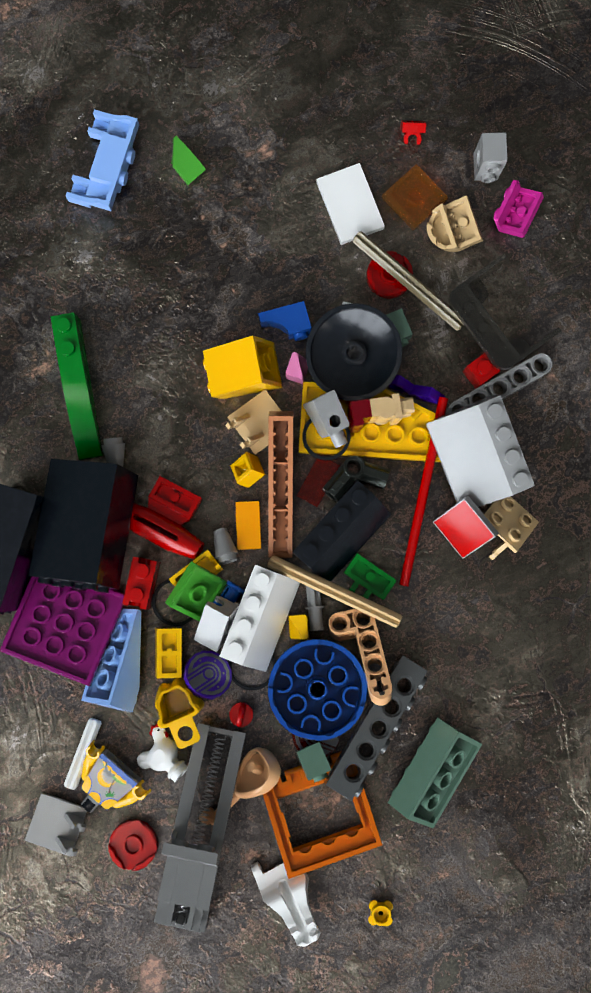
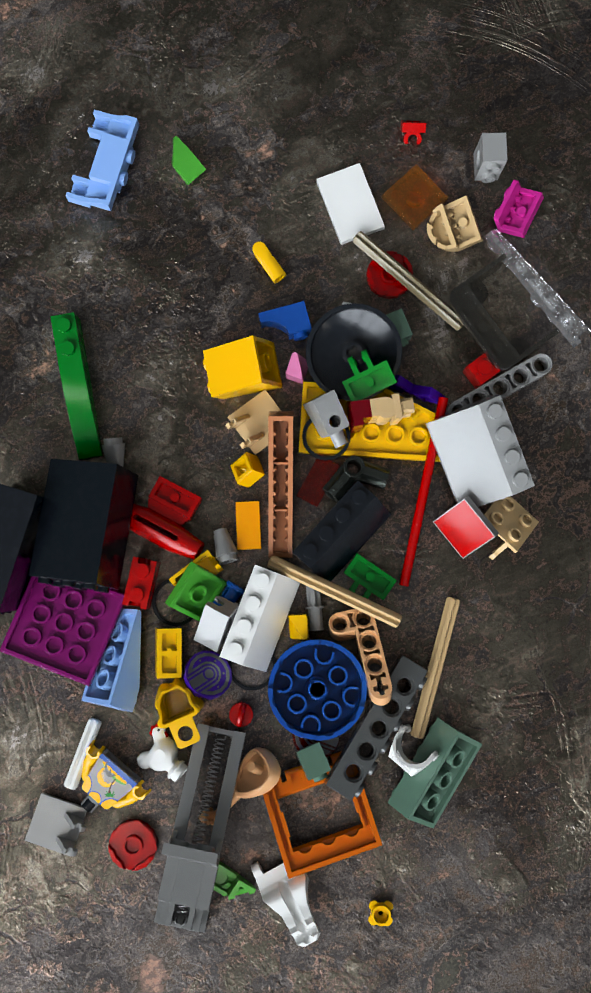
(231, 883): none -> bright green slope
(268, 262): none -> yellow bar
(369, 381): none -> green hinge
(397, 755): none -> white helmet
(435, 667): none -> tan axle
(541, 293): none -> clear wing

